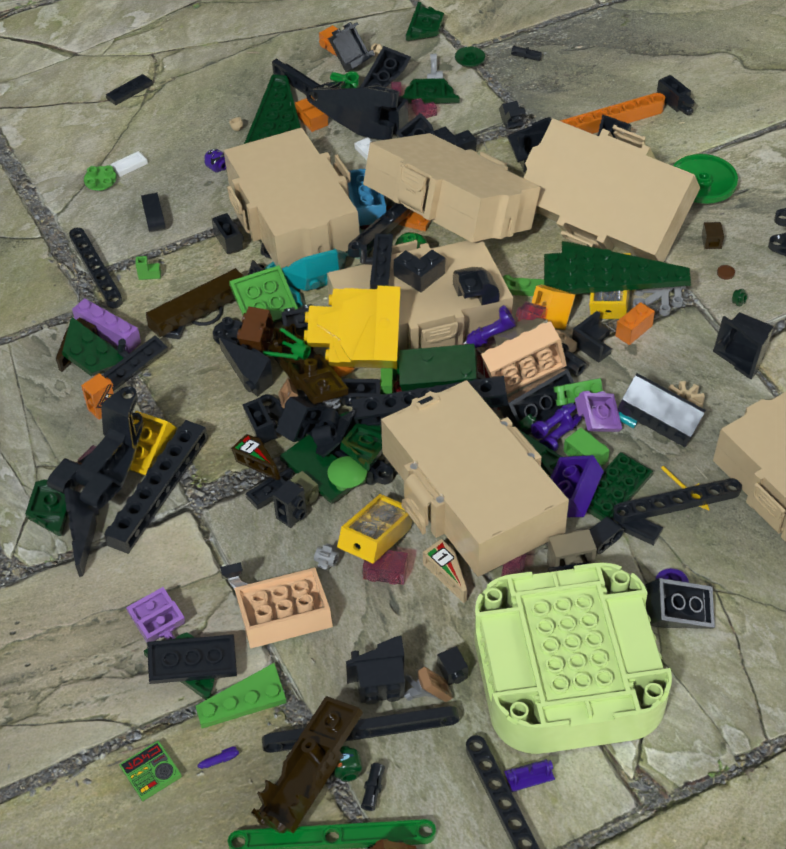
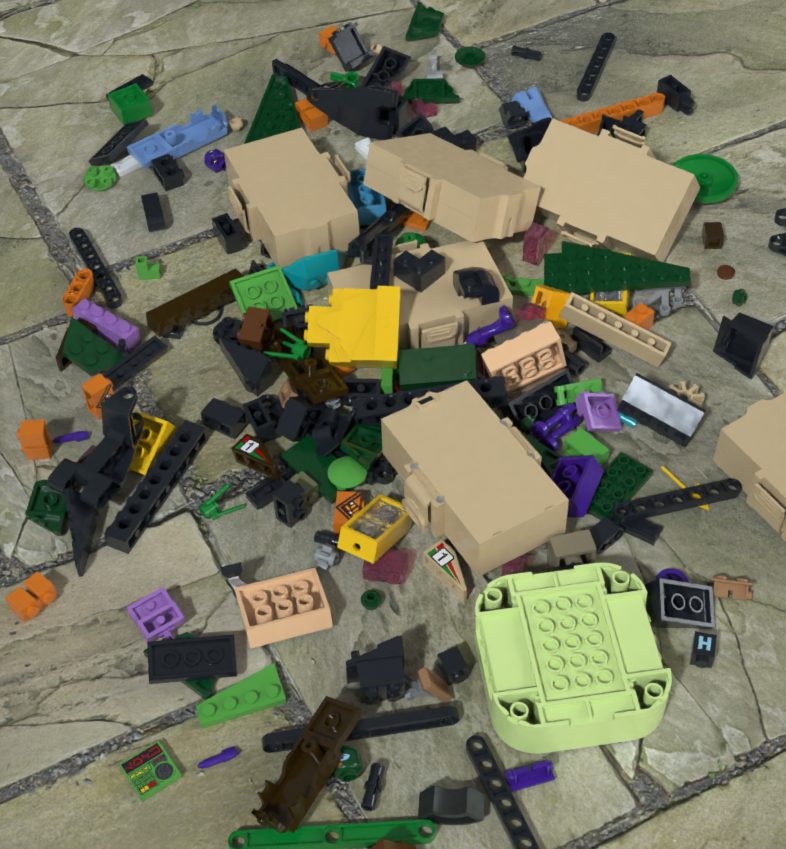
(29, 603): none -> orange piece
(35, 439): none -> orange piece
(77, 436): none -> dark purple piece
(80, 288): none -> orange beam
(118, 142): none -> black tile
(130, 104): none -> green container
(167, 172): none -> black brick
(180, 139): none -> medium blue piece
(210, 507): none -> green plant
(223, 418): none -> black brick
(323, 538): none -> black axle
(346, 507): none -> brick
(371, 604): none -> dark green plate
(451, 805): none -> pearl dark grey brick
(533, 104): none -> medium blue piece
(535, 244): none -> clear pink brick
(591, 70): none -> black beam
(615, 329): none -> tan brick
(636, 121): none -> black brick
(703, 650): none -> black brick
(738, 587): none -> medium nougat hinge

